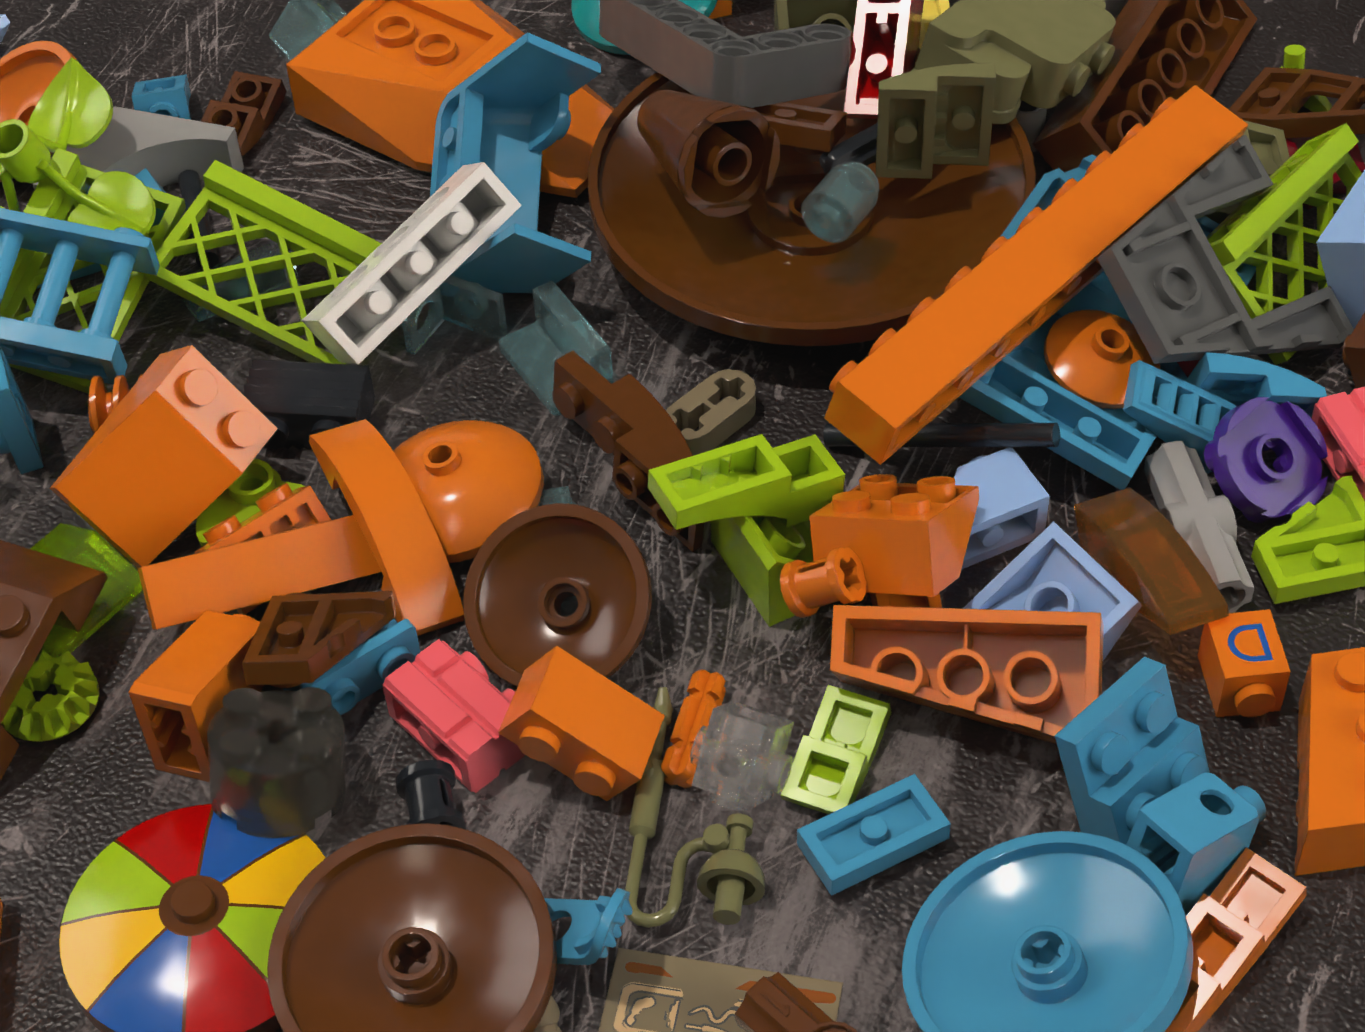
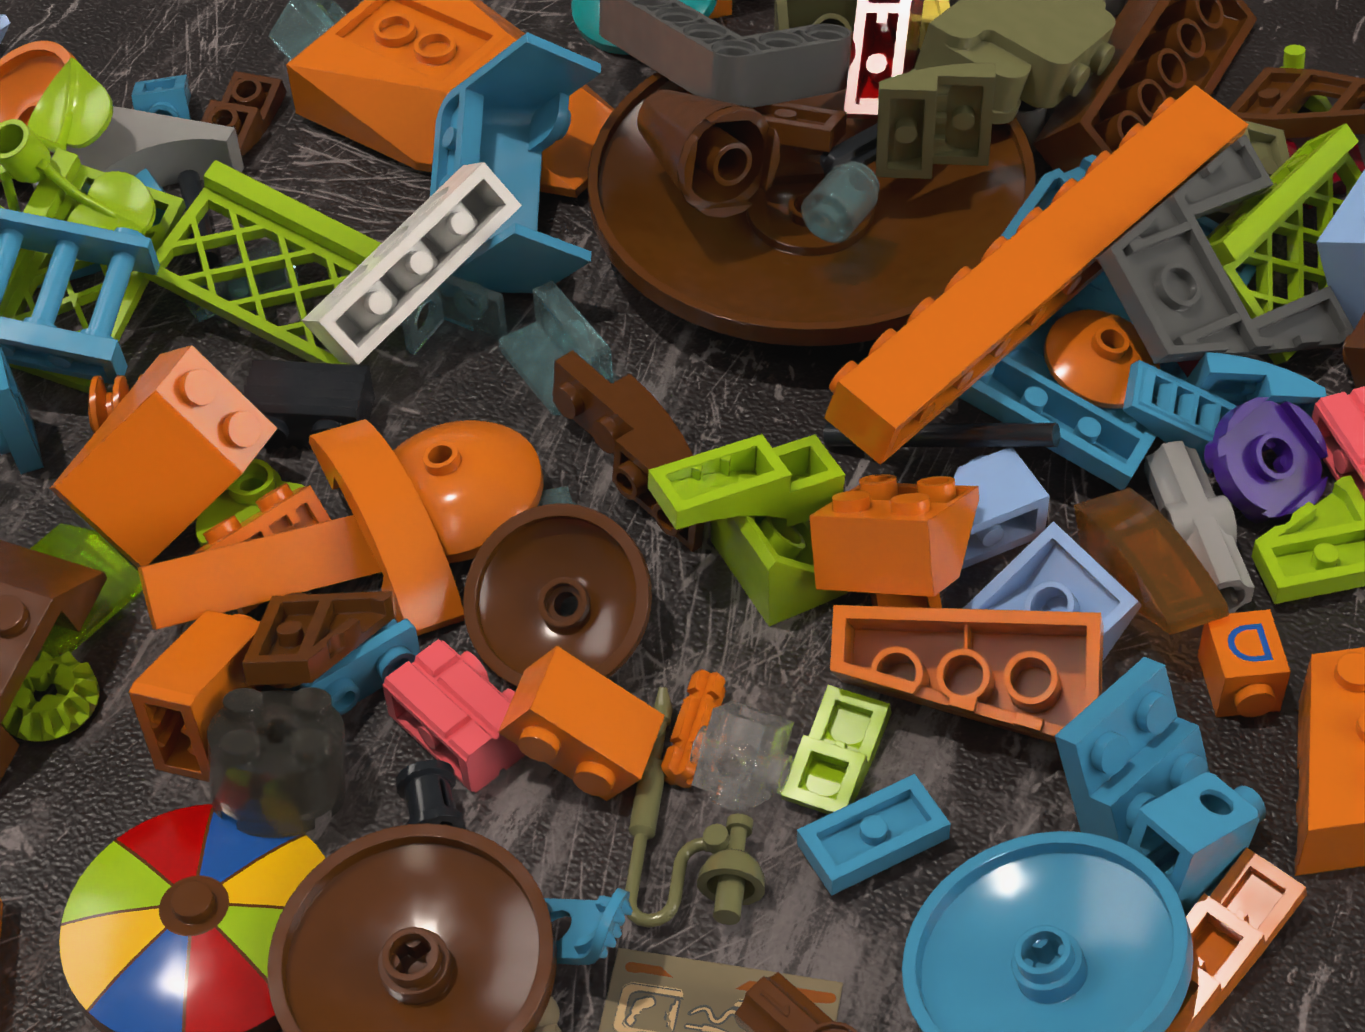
(714, 417): dark tan beam -> none
(823, 582): orange bush -> none

